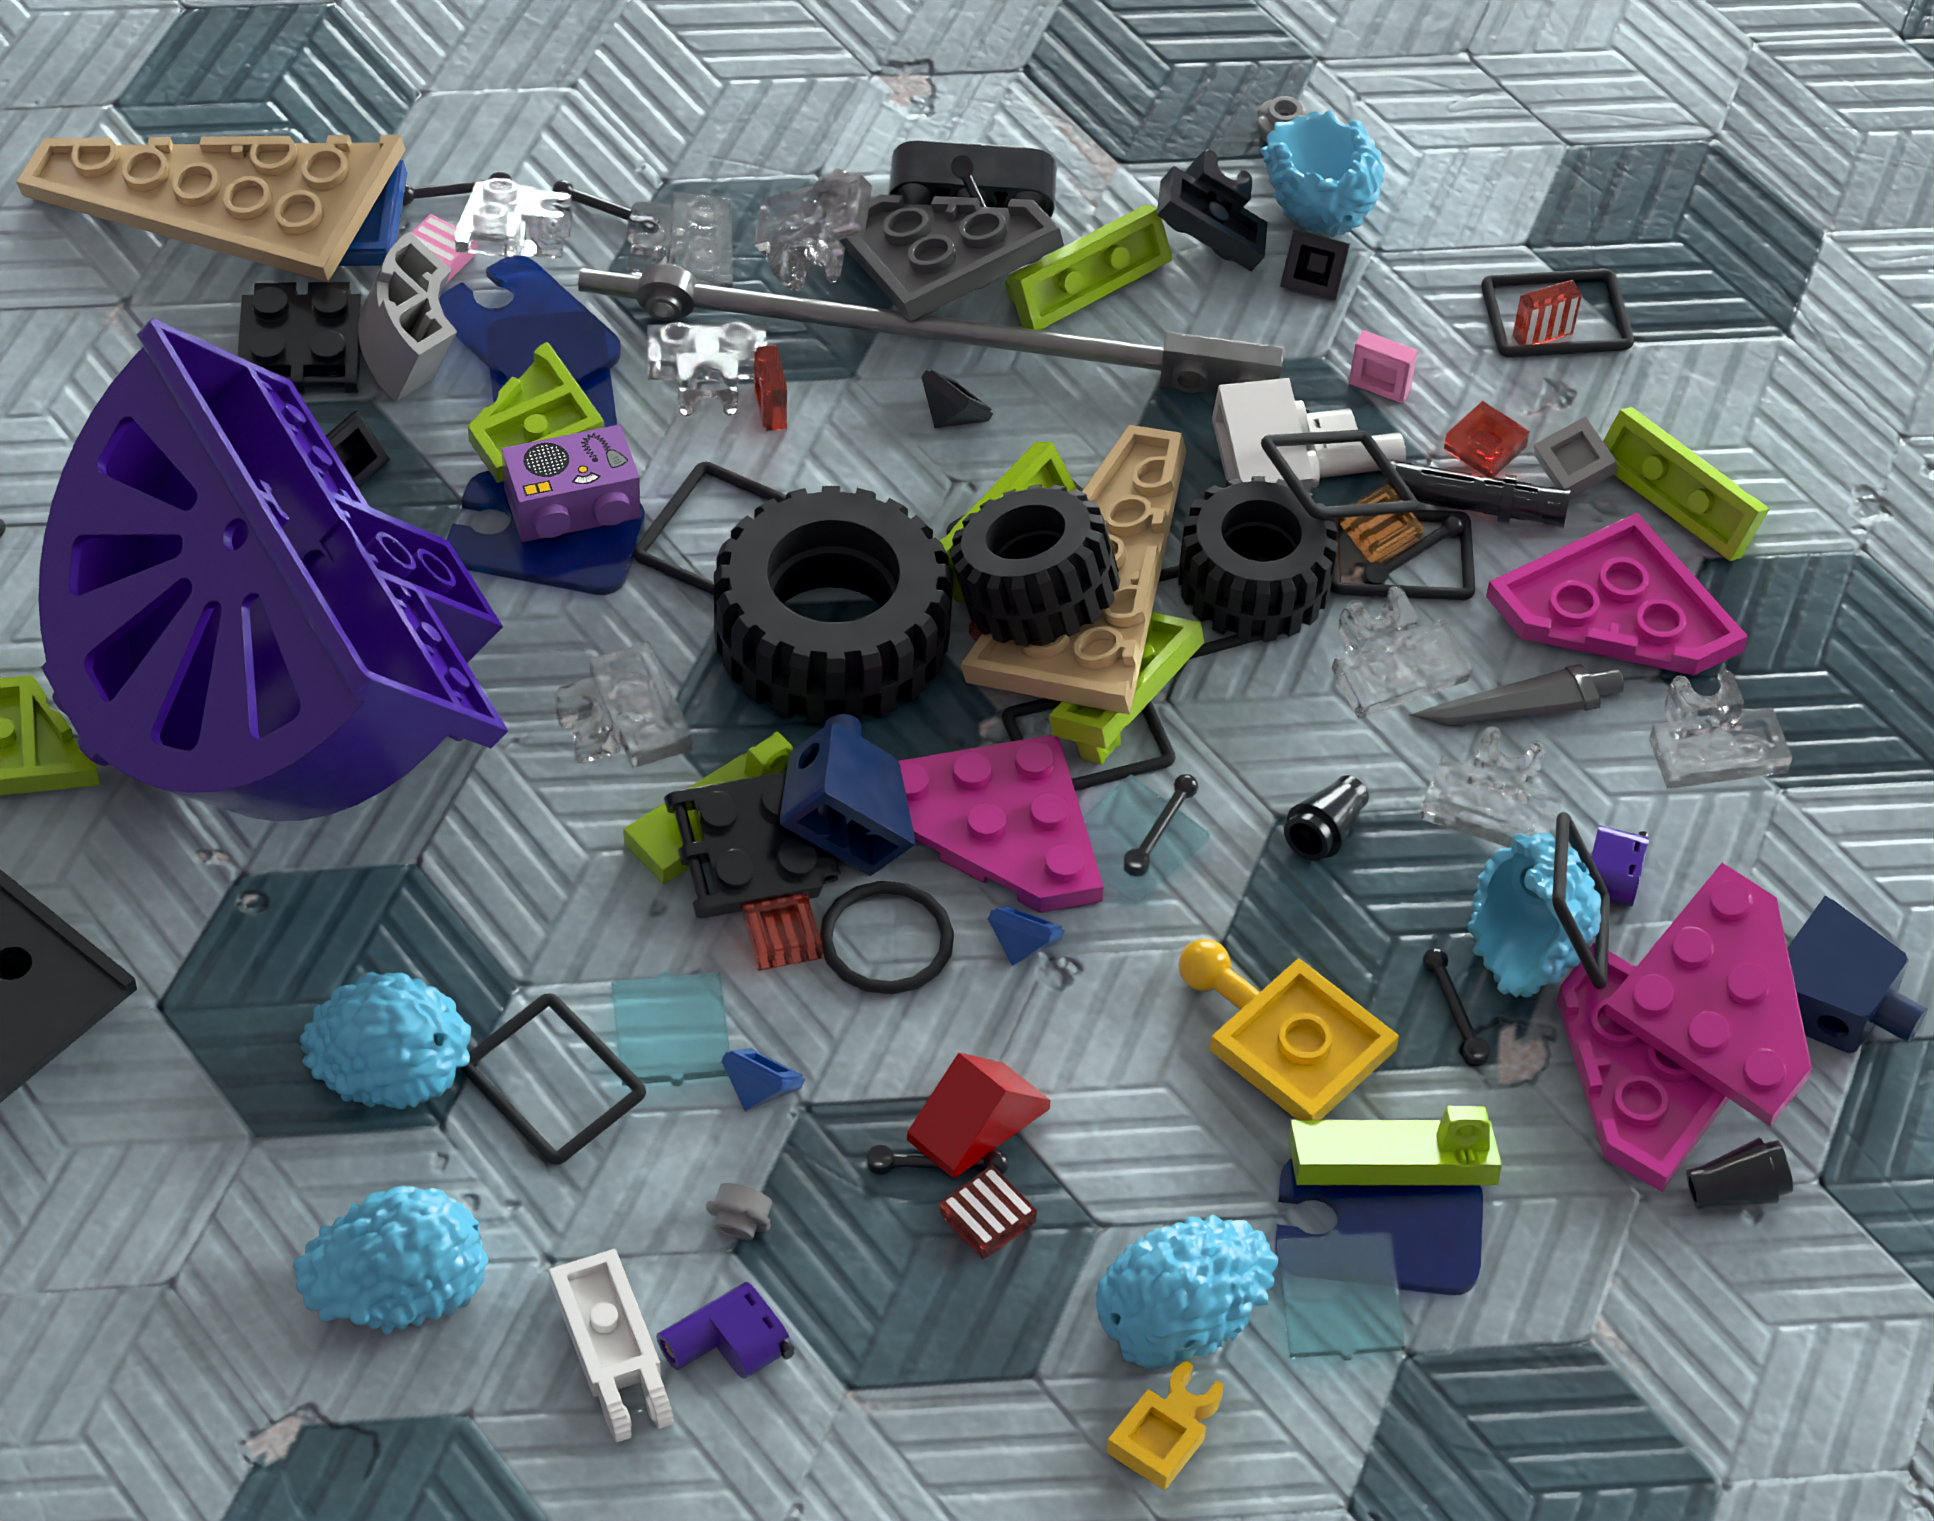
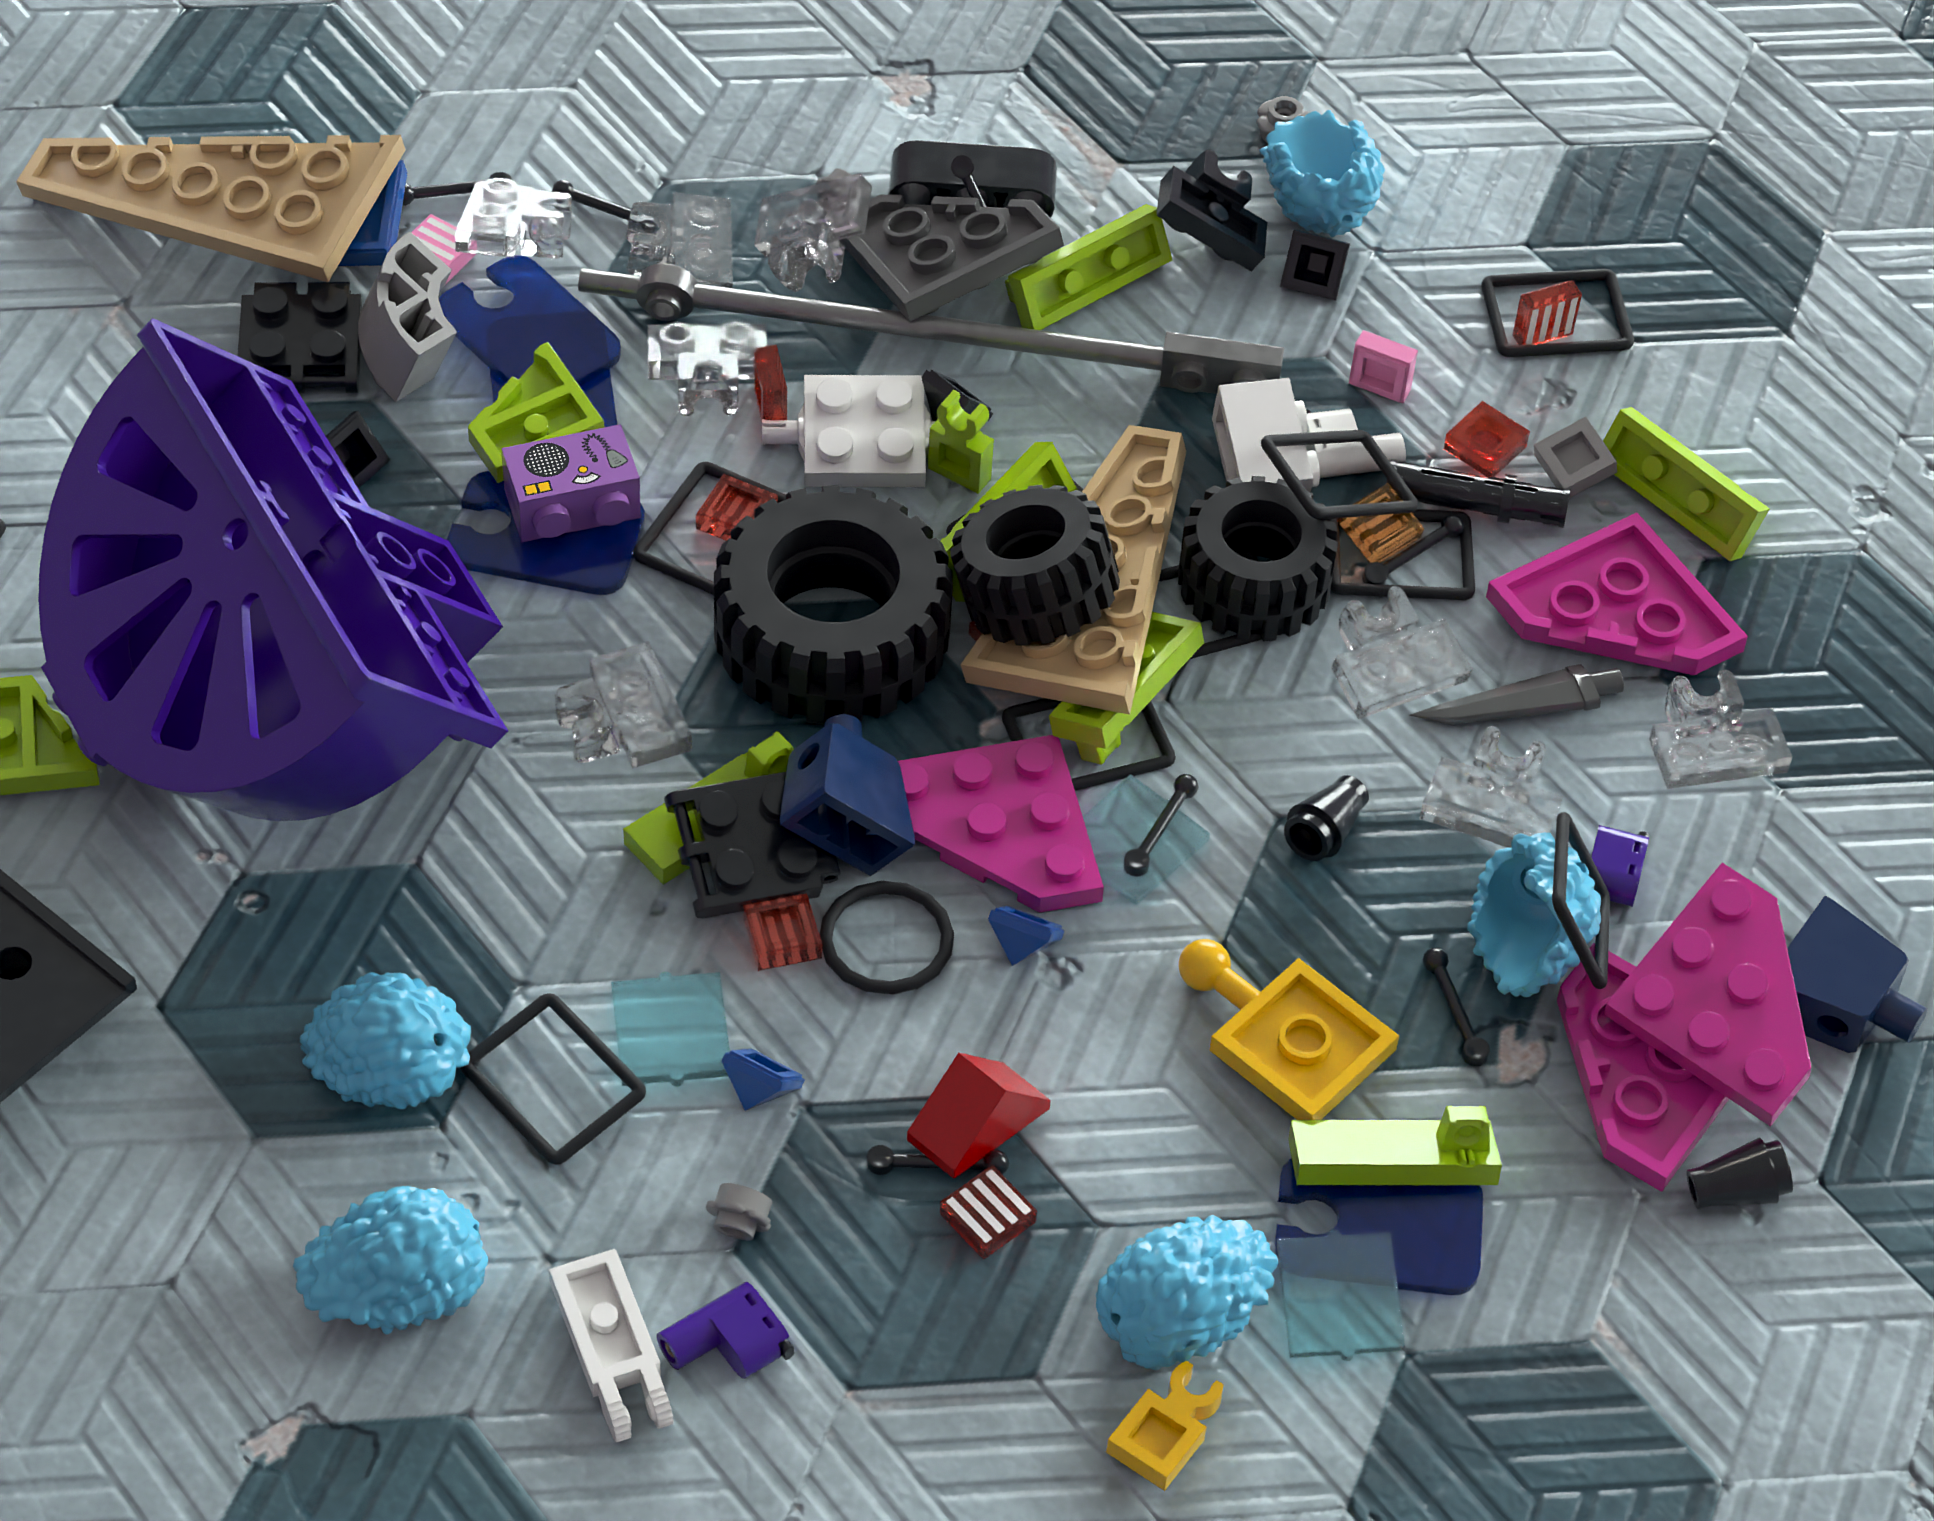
(728, 505): none -> clear red tile
(859, 431): none -> white plate
(959, 447): none -> lime plate

